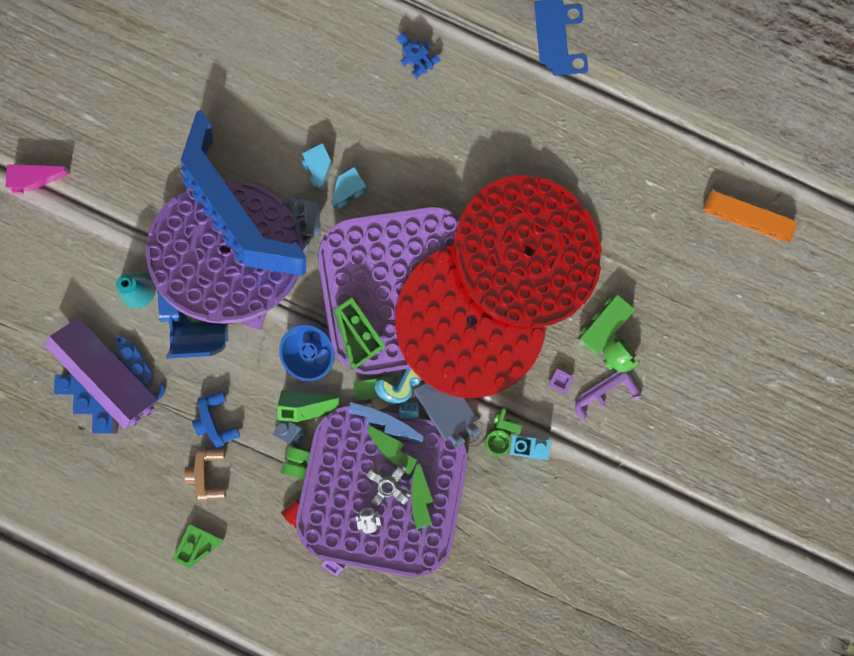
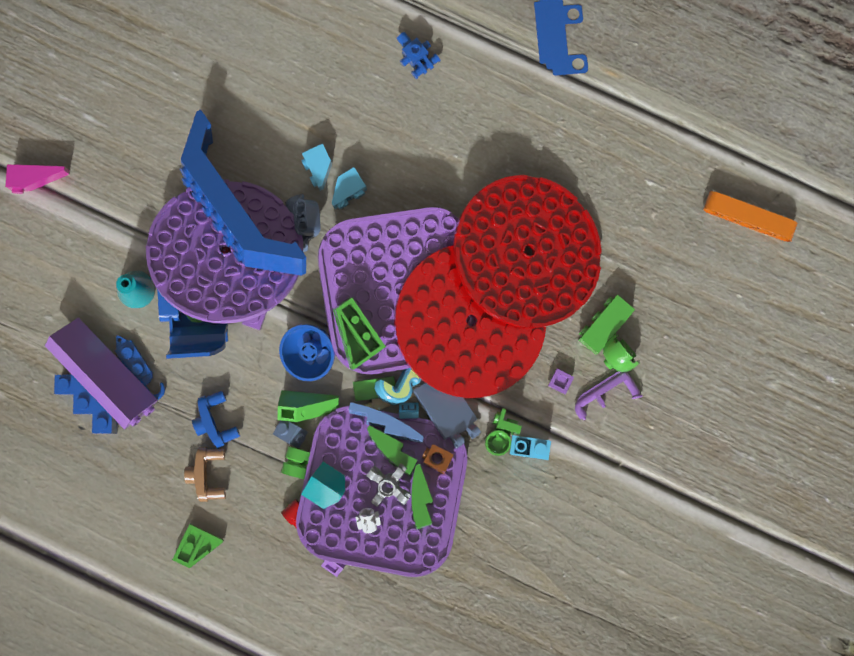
(325, 486): none -> teal slope
(443, 465): none -> dark orange brick

